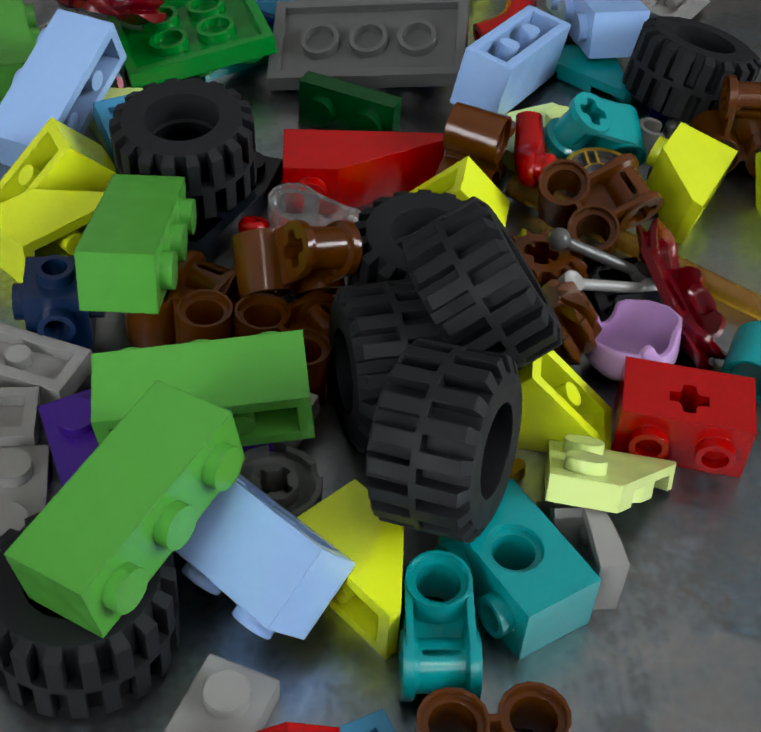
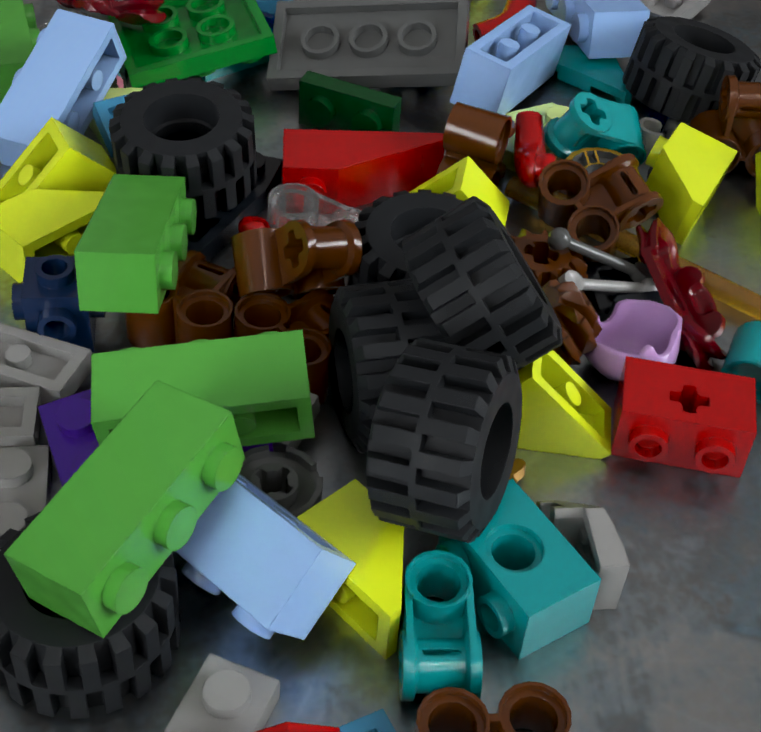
(601, 479): yellowish green wing -> none

